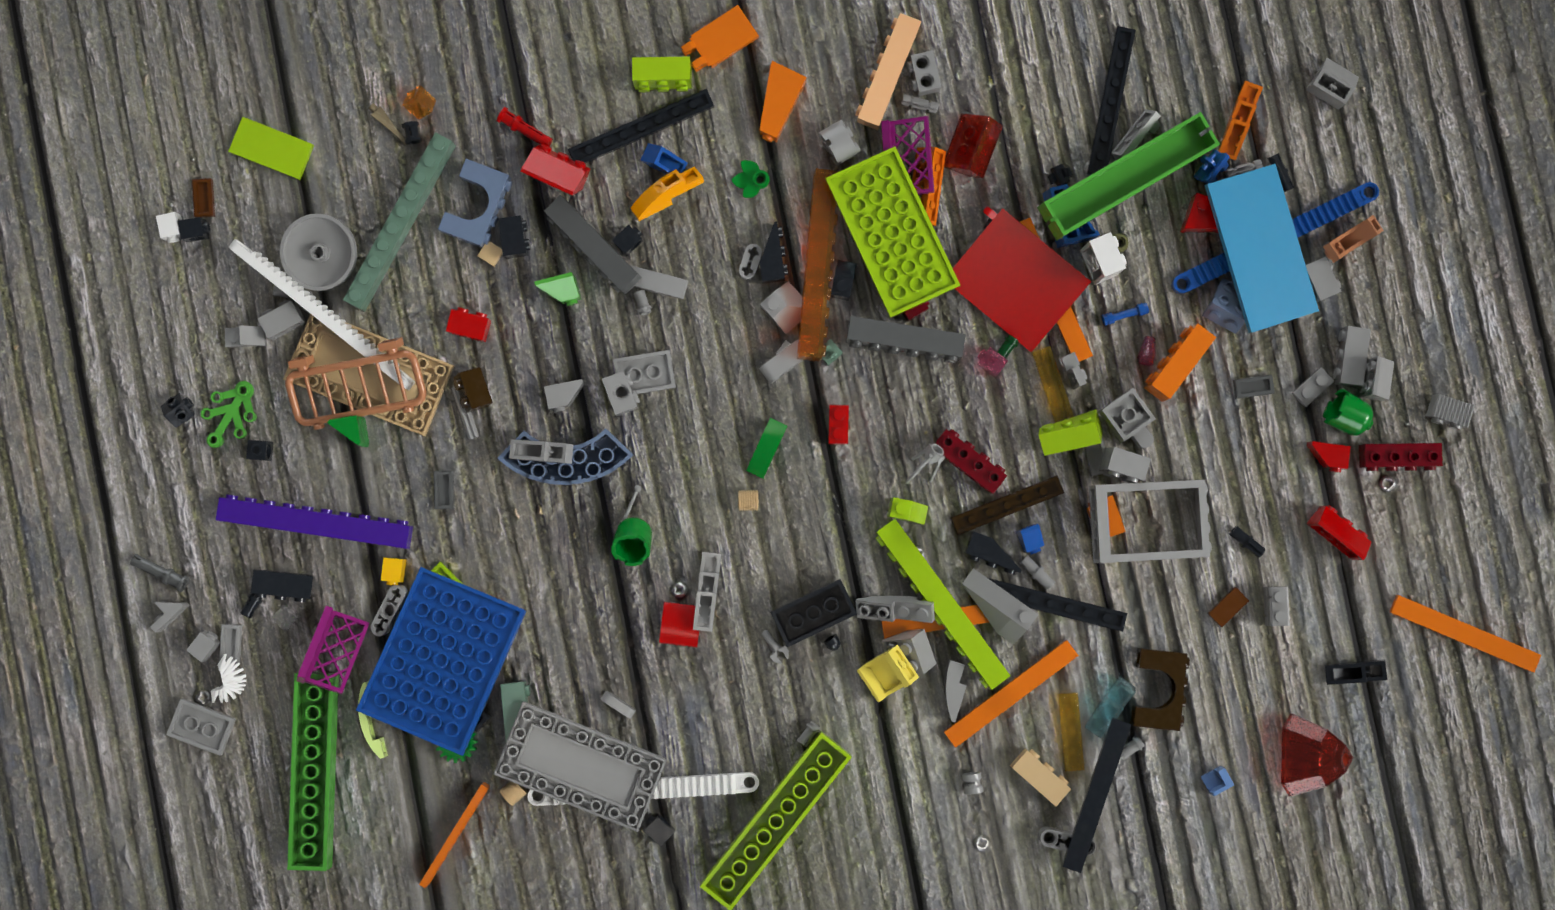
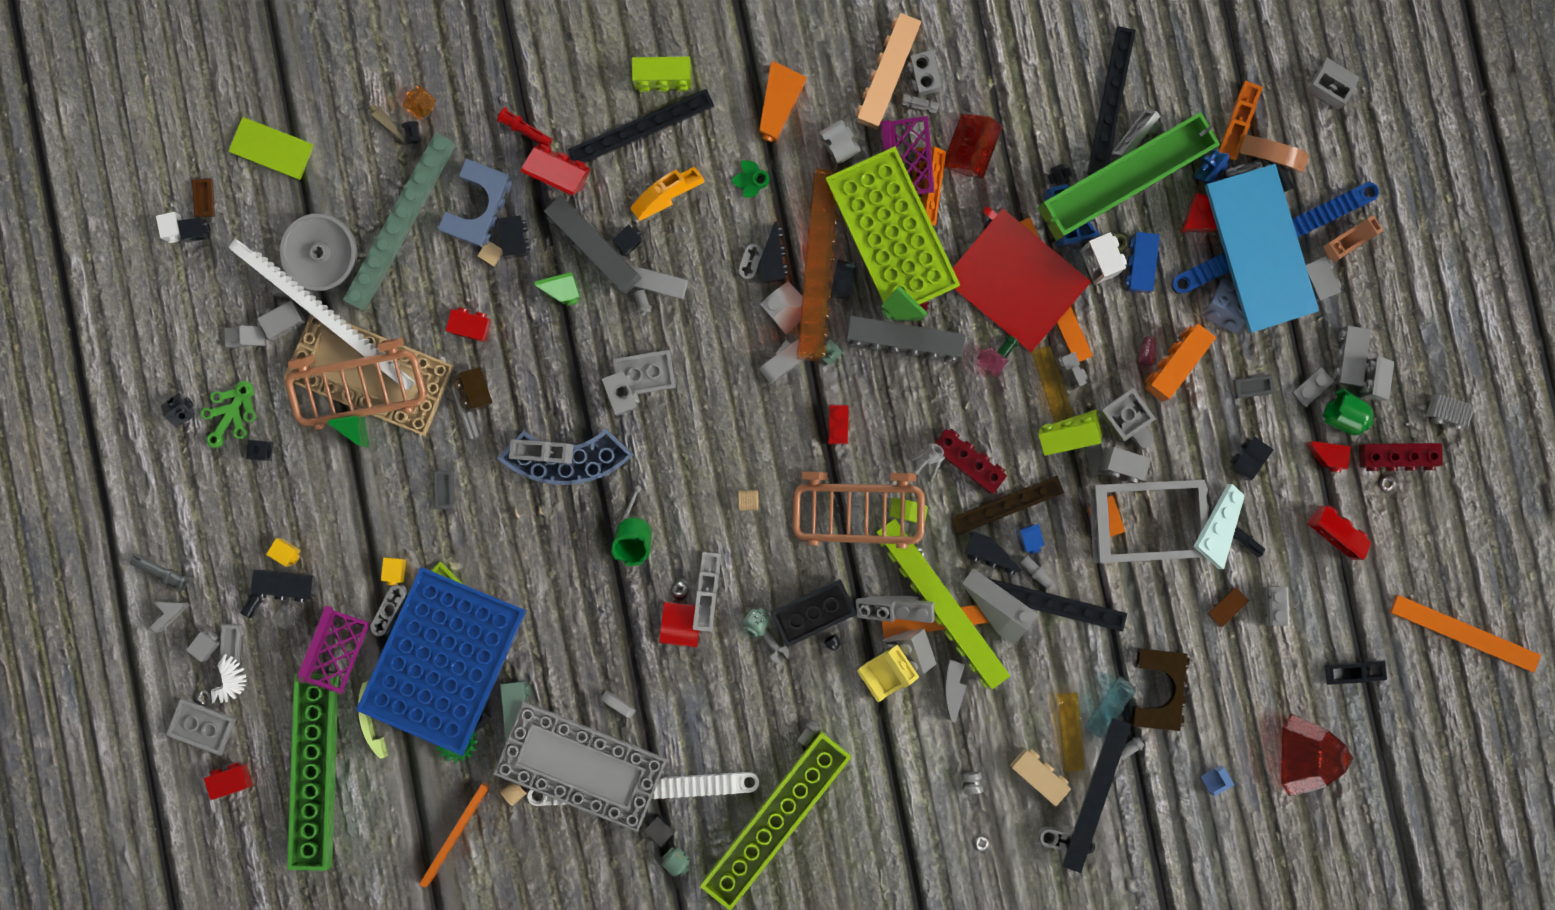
(227, 781): none -> red brick
(284, 552): none -> yellow brick
(313, 522): dark purple brick -> none
(562, 394): light grey slope -> none
(662, 159): blue slope -> none
(676, 861): none -> sand green head
(720, 39): orange tile -> none
(756, 622): none -> sand green head
(766, 448): green slope -> none
(901, 487): none -> nougat bar
(902, 307): none -> bright green slope
(1011, 693): orange tile -> none
(1140, 309): blue bar -> none
(1142, 262): none -> blue brick
(1219, 529): none -> light aqua wing
(1250, 458): none -> black brick
(1274, 152): none -> nougat arch

